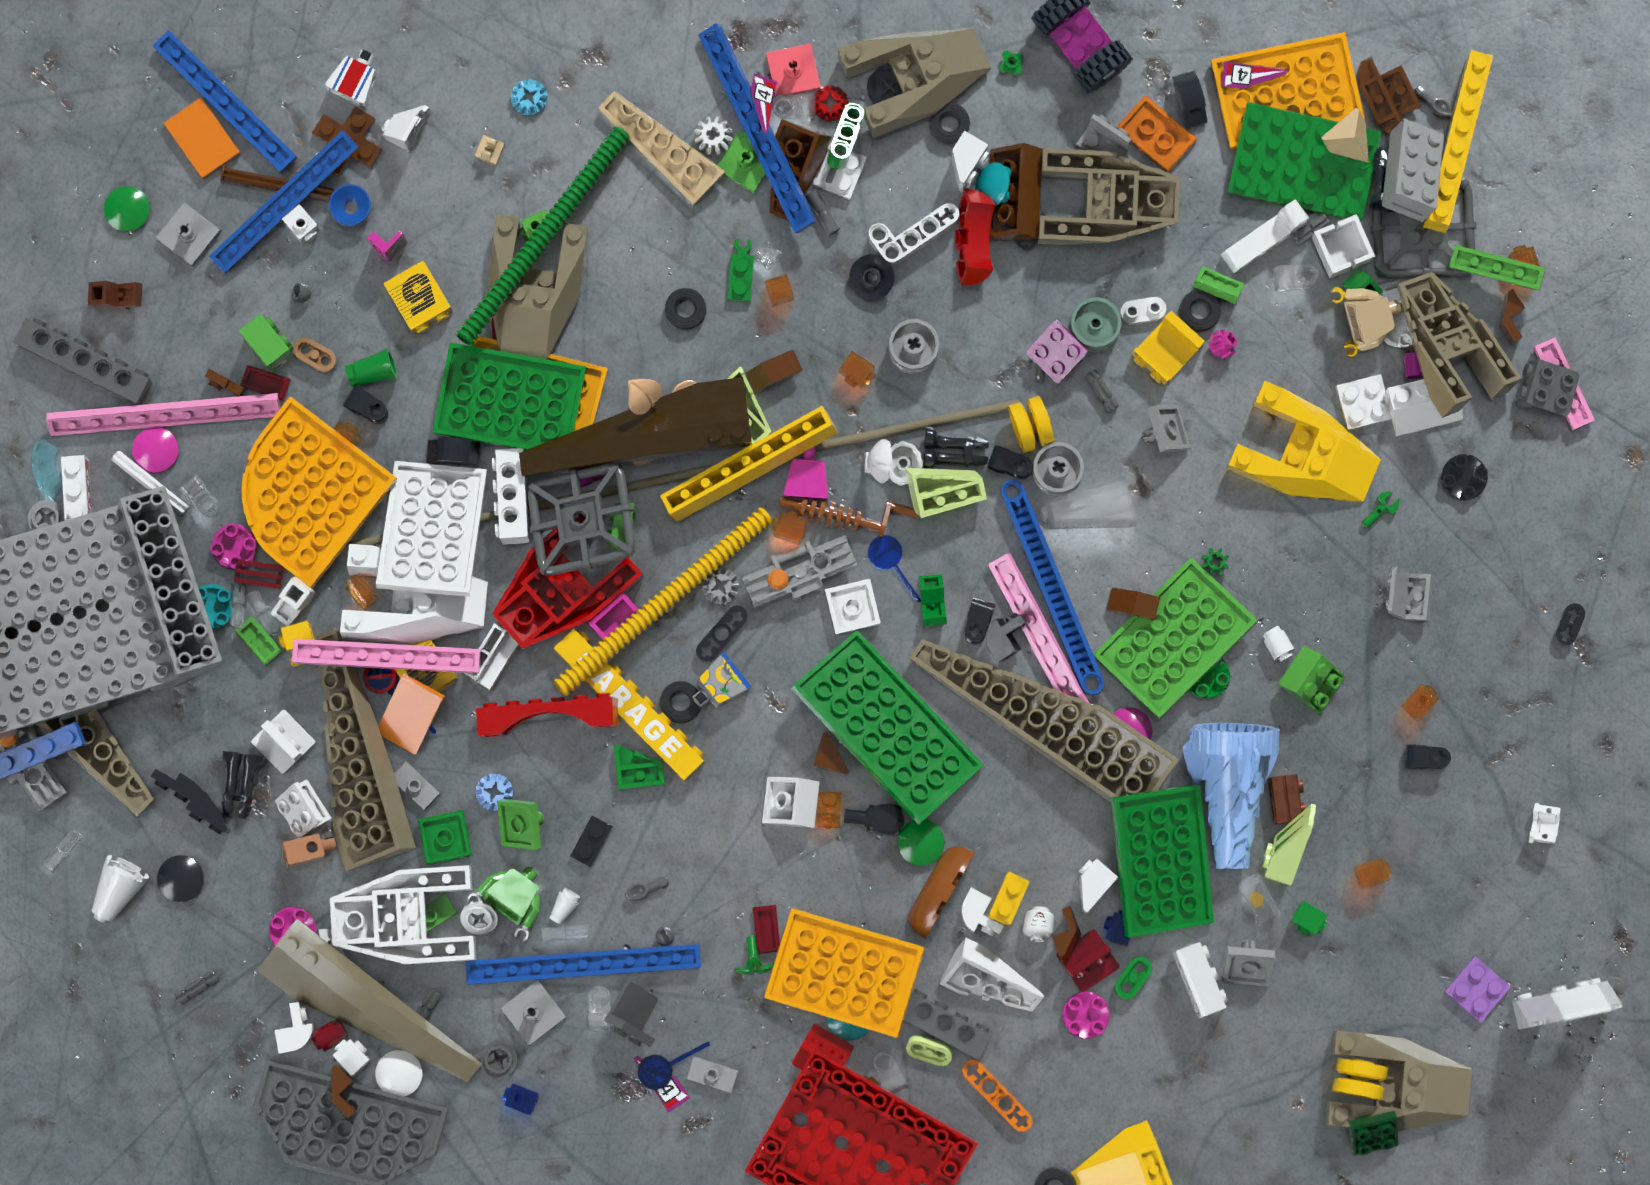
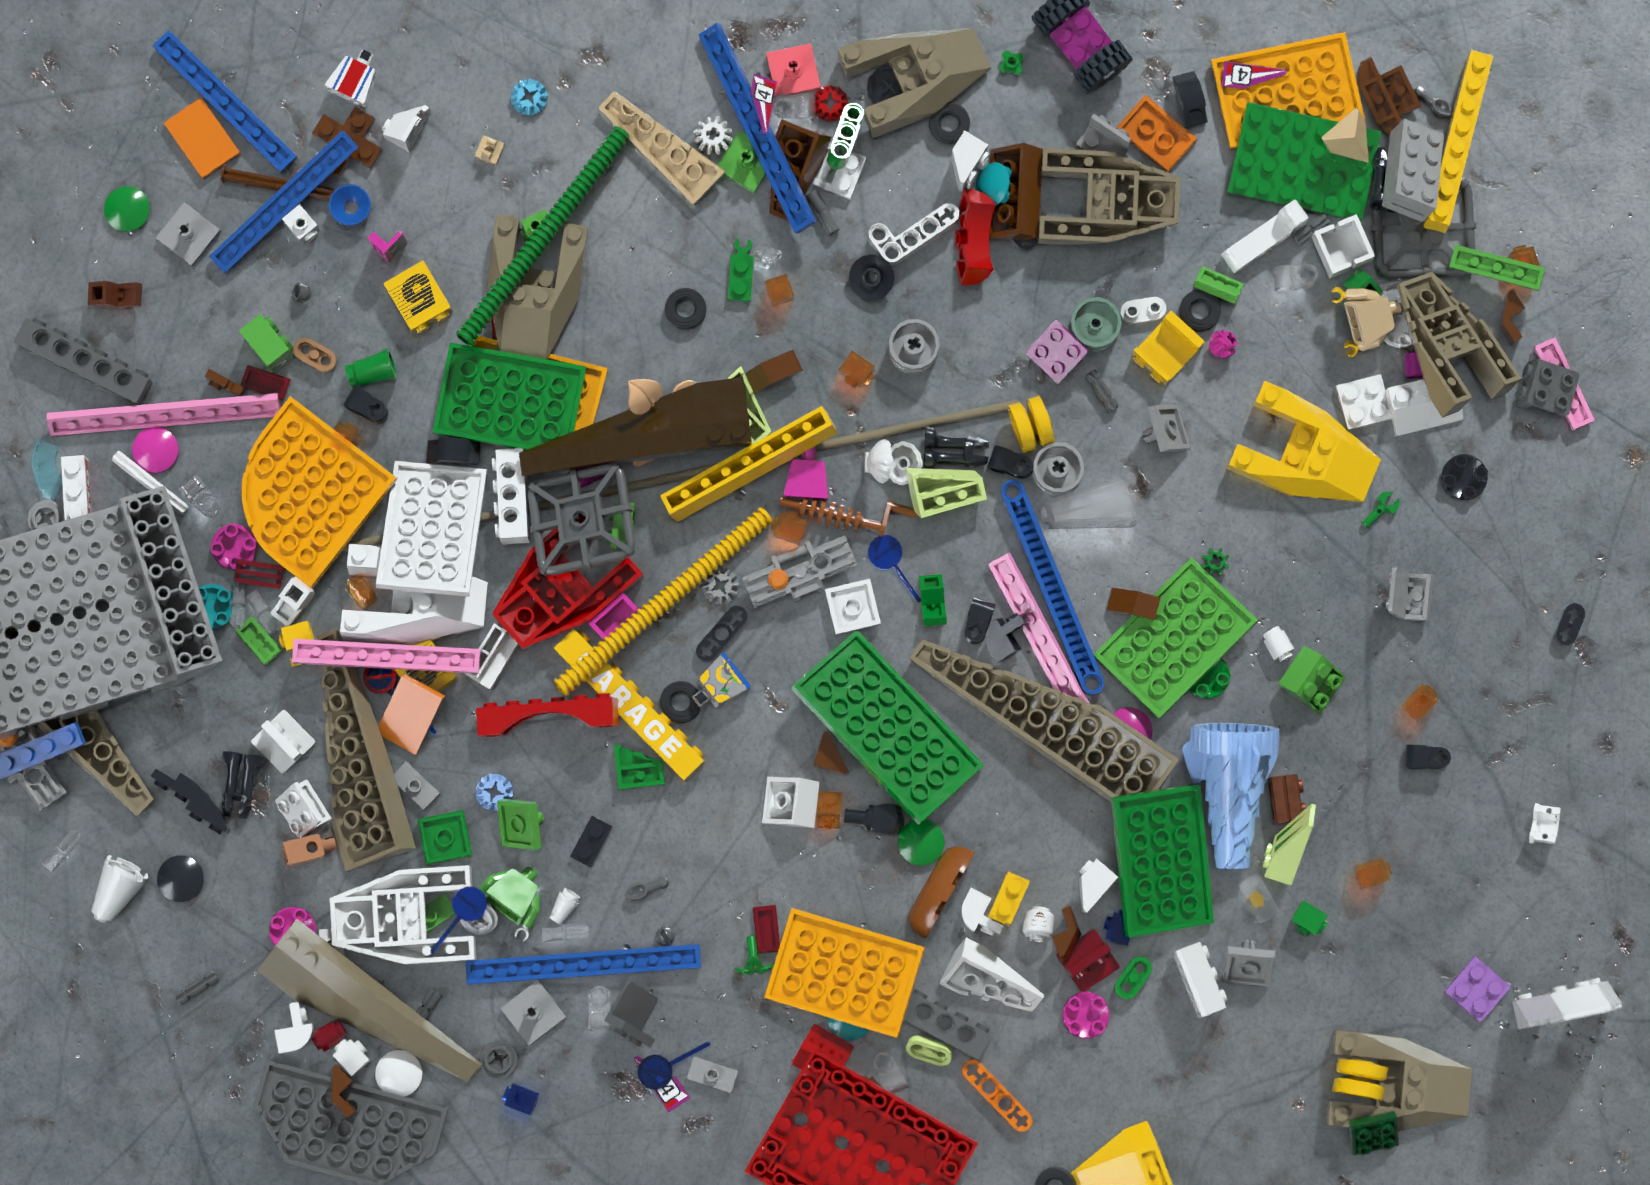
(468, 905): none -> clear blue piece

